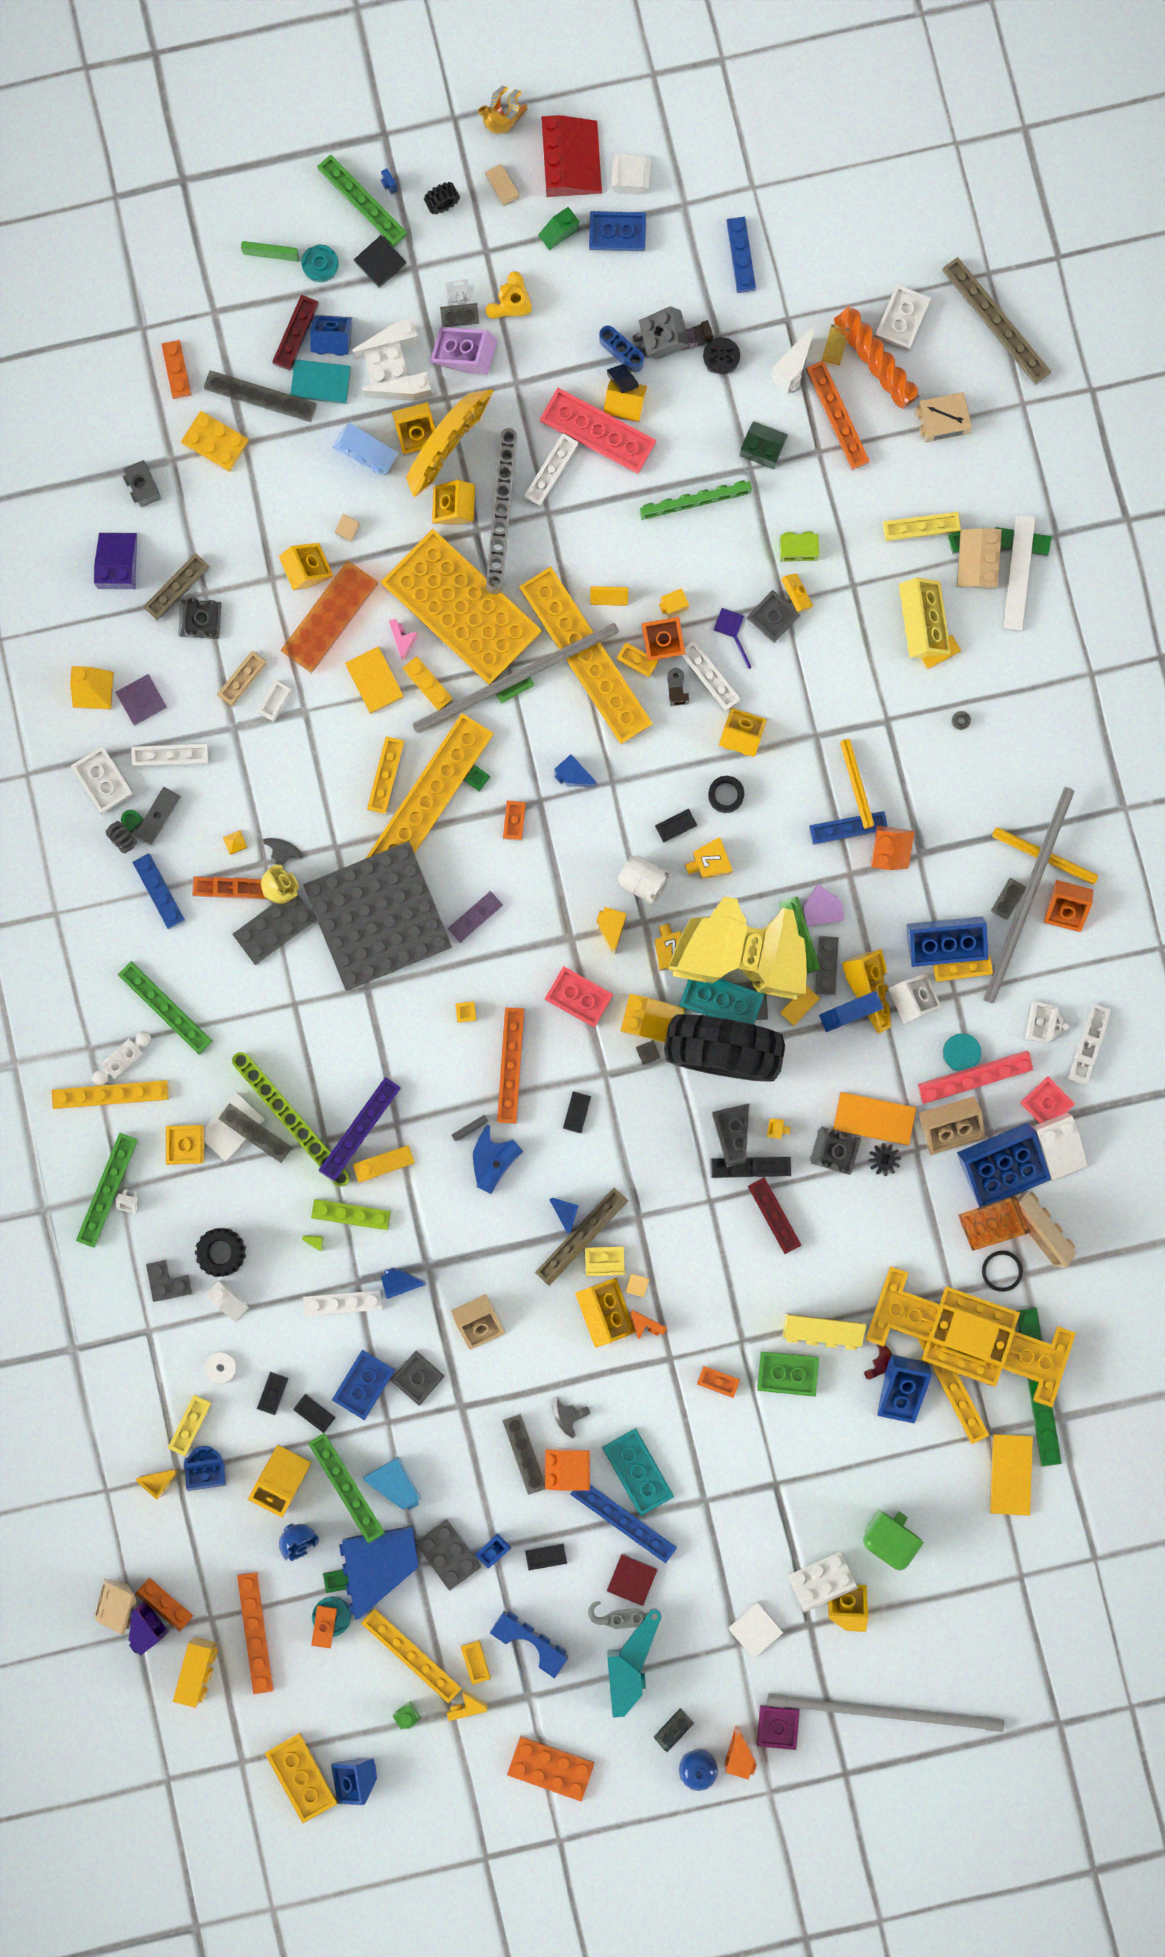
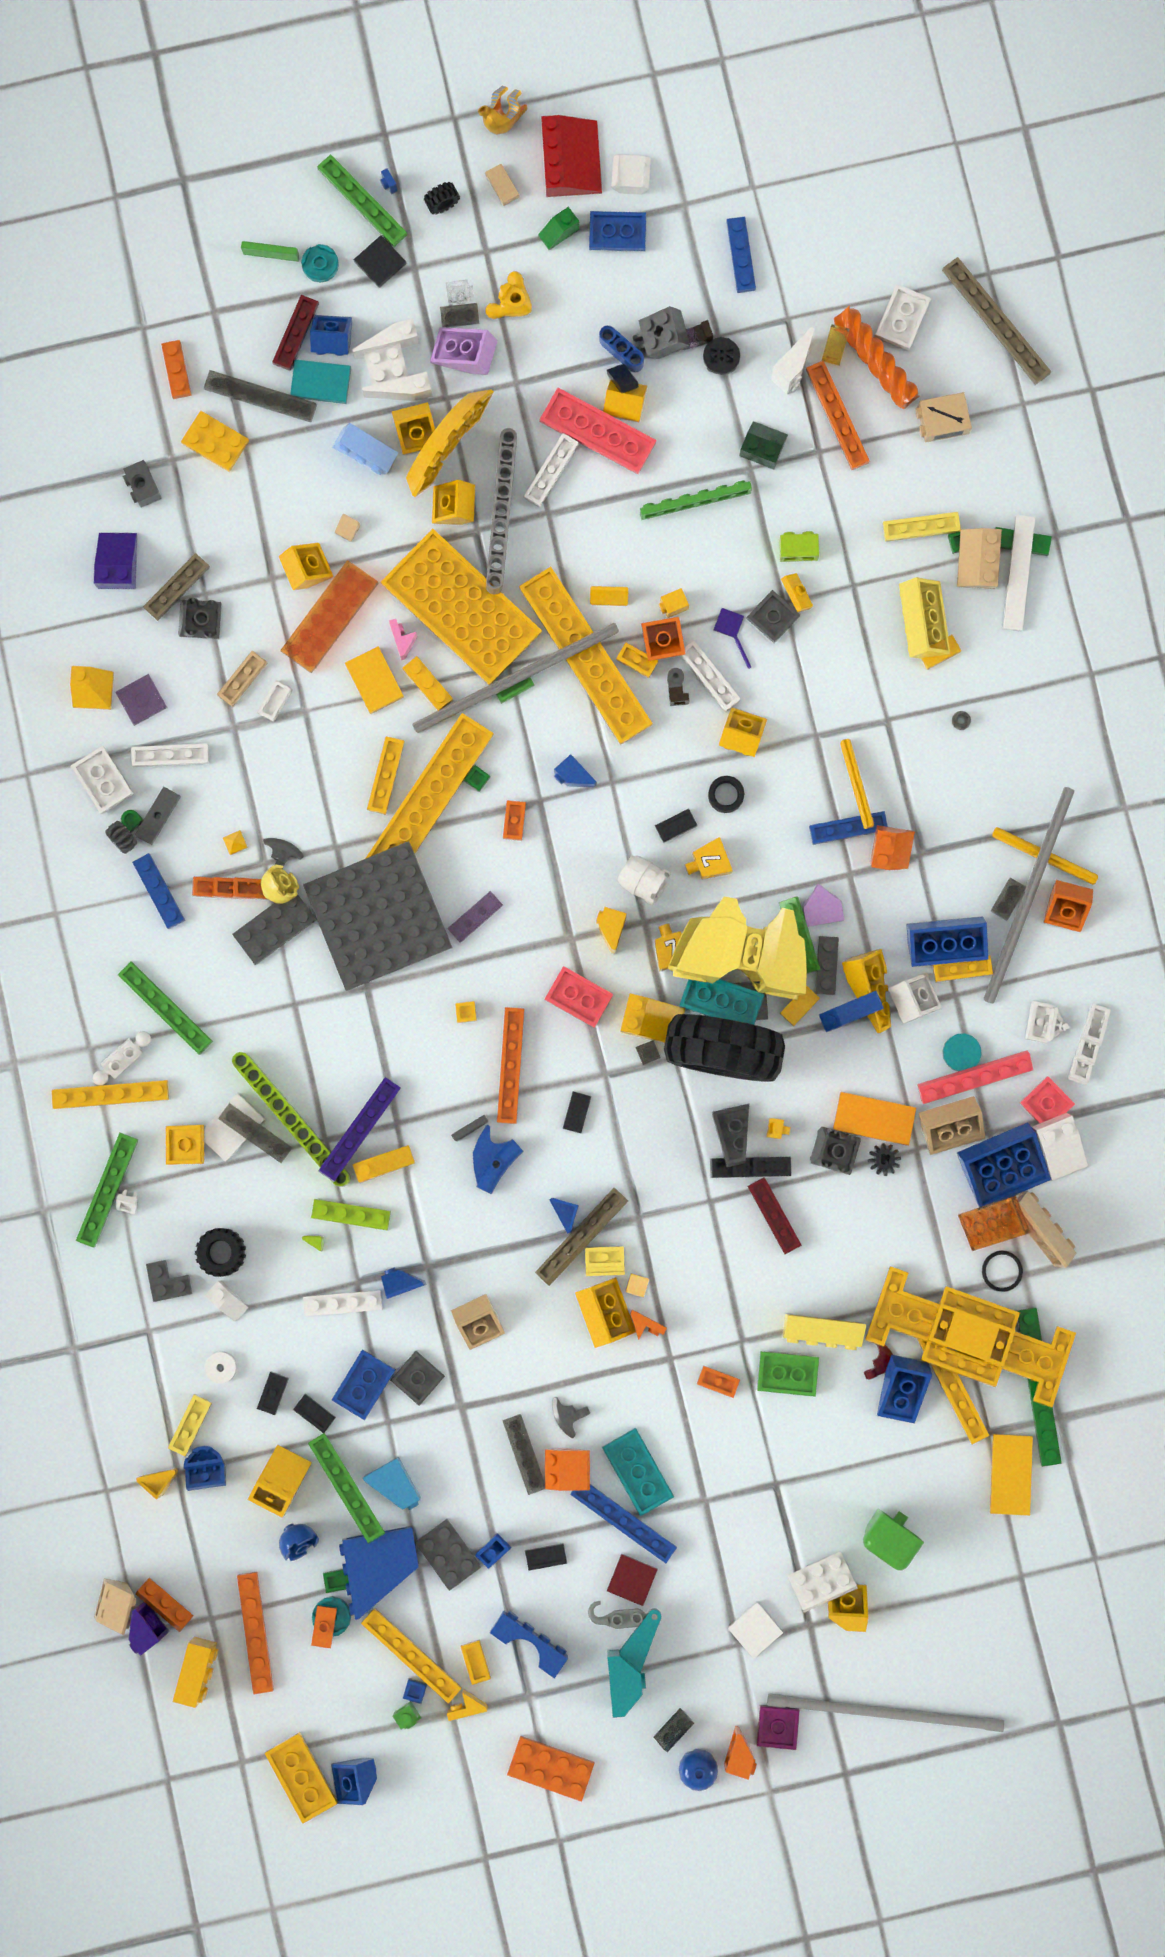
(414, 1691): none -> blue tile

